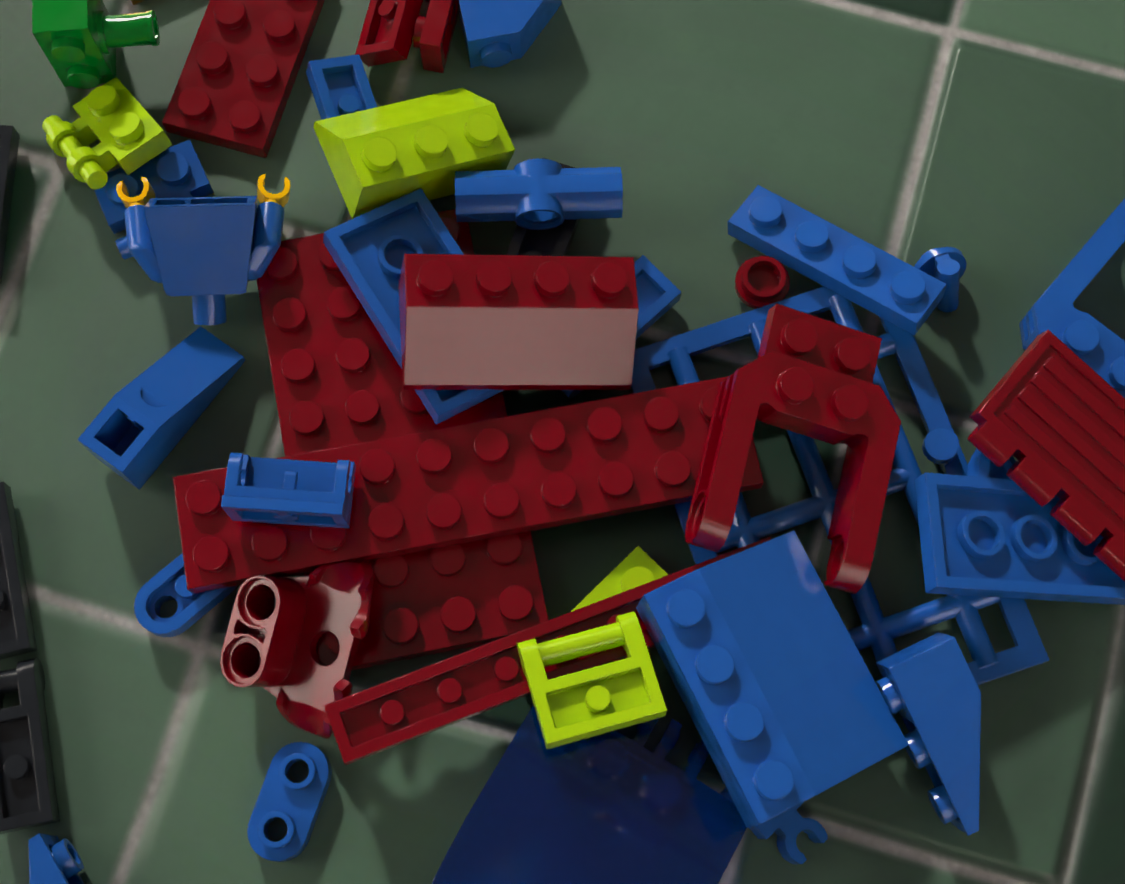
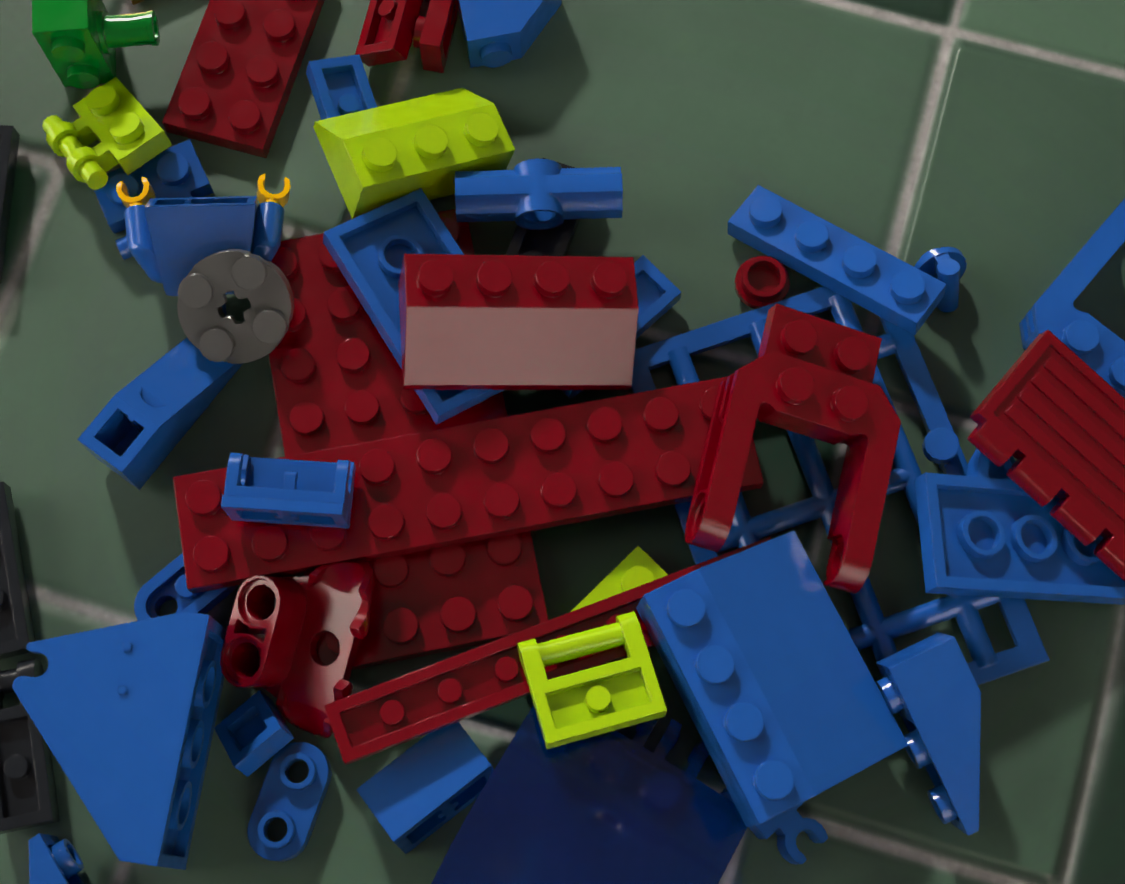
(133, 726): none -> blue ladder
(250, 277): none -> dark grey plate
(253, 733): none -> blue plate
(427, 785): none -> blue hinge

